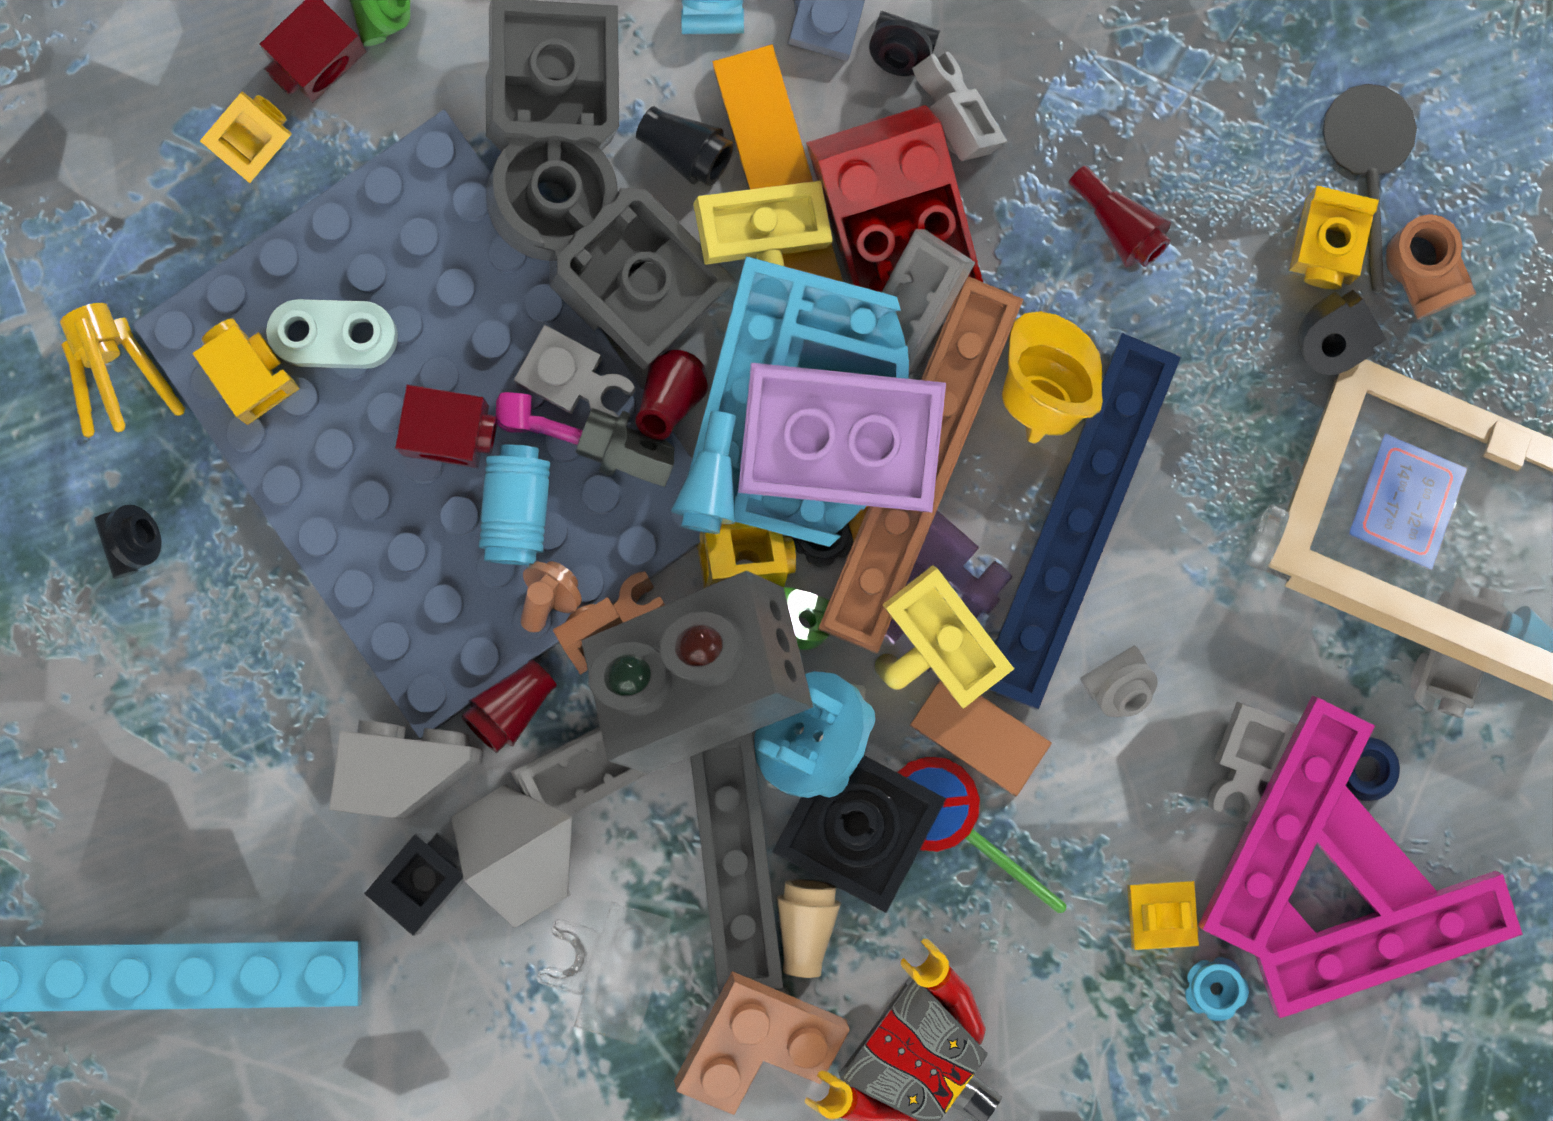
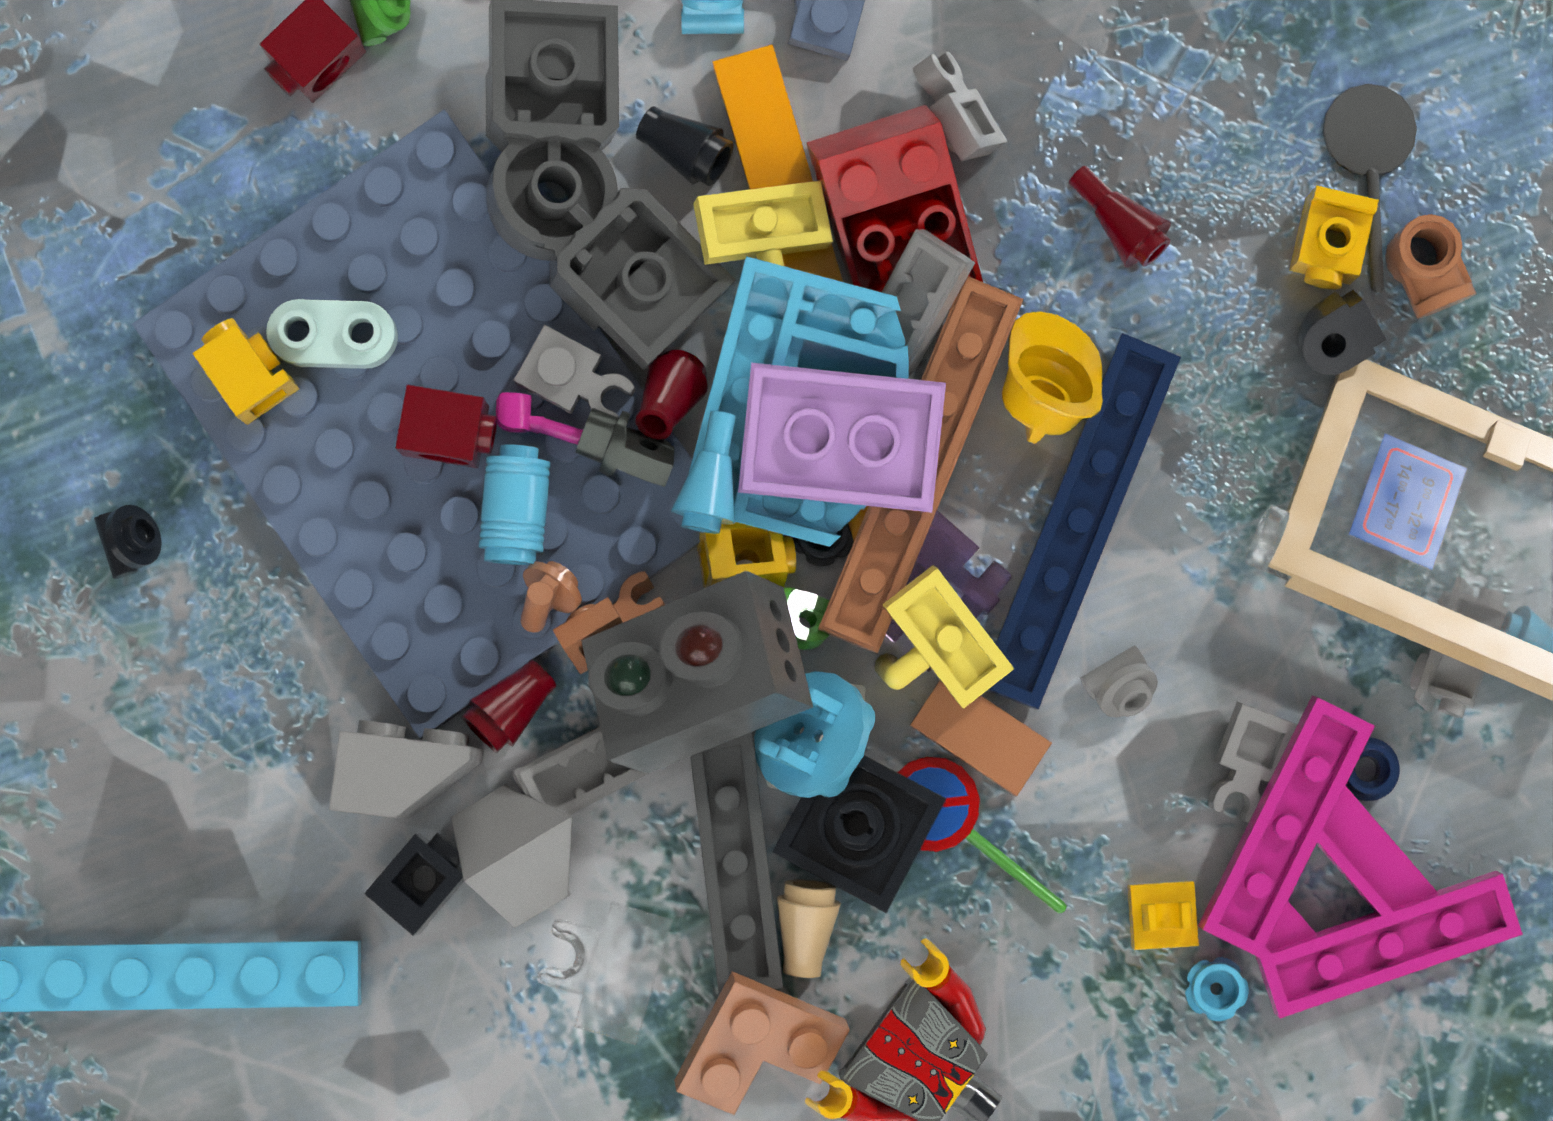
(93, 343): yellow plant -> none
(247, 135): yellow brick -> none
(901, 43): black plate -> none

